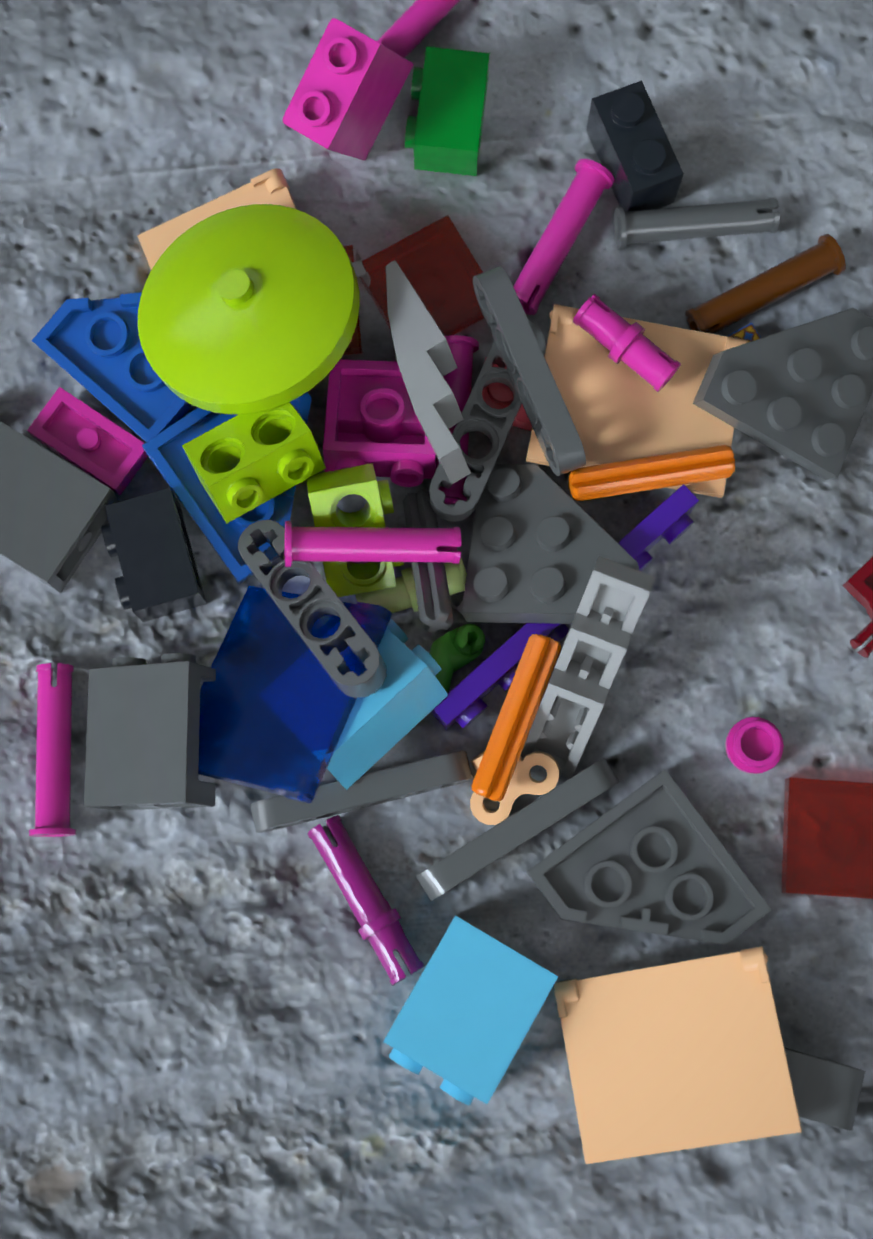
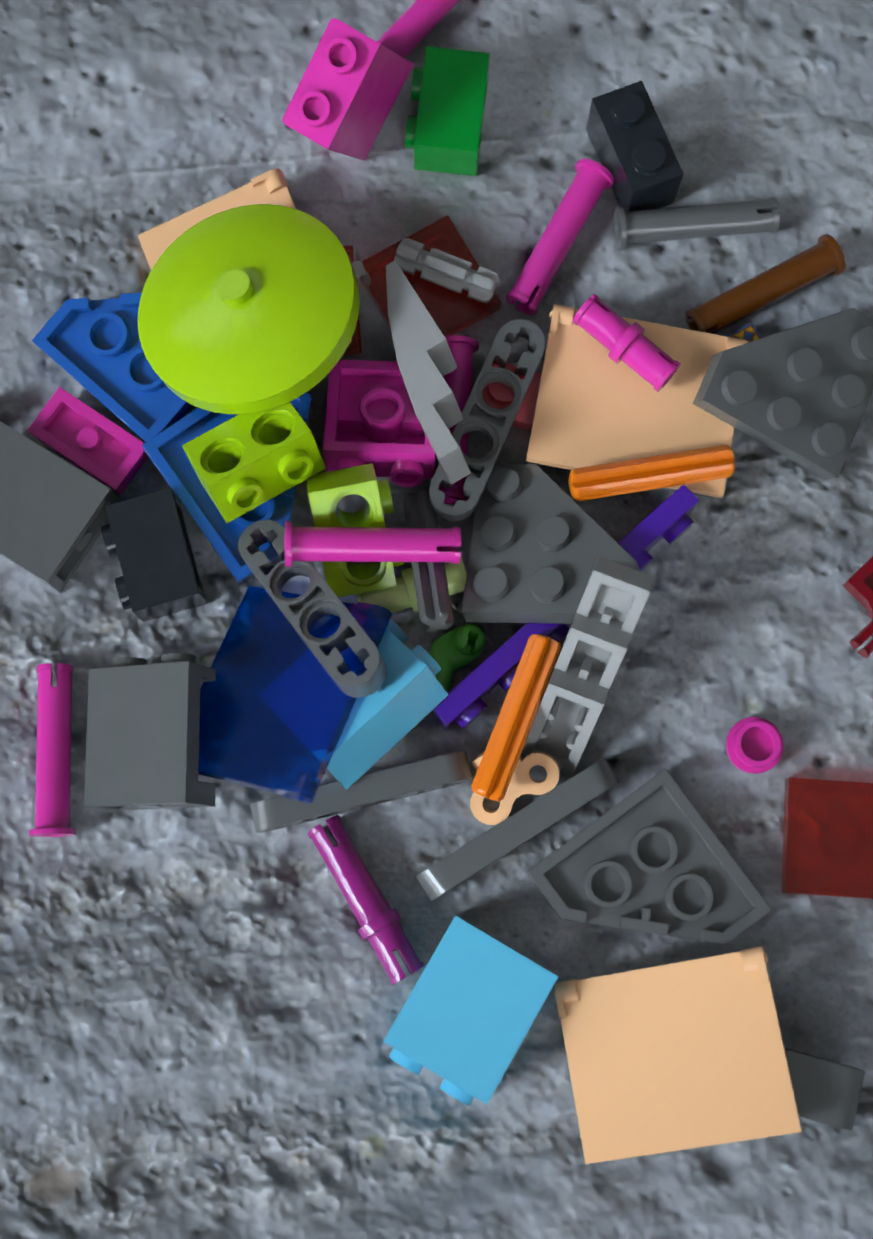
(446, 270): none -> light grey axle
(529, 371): dark grey beam -> none

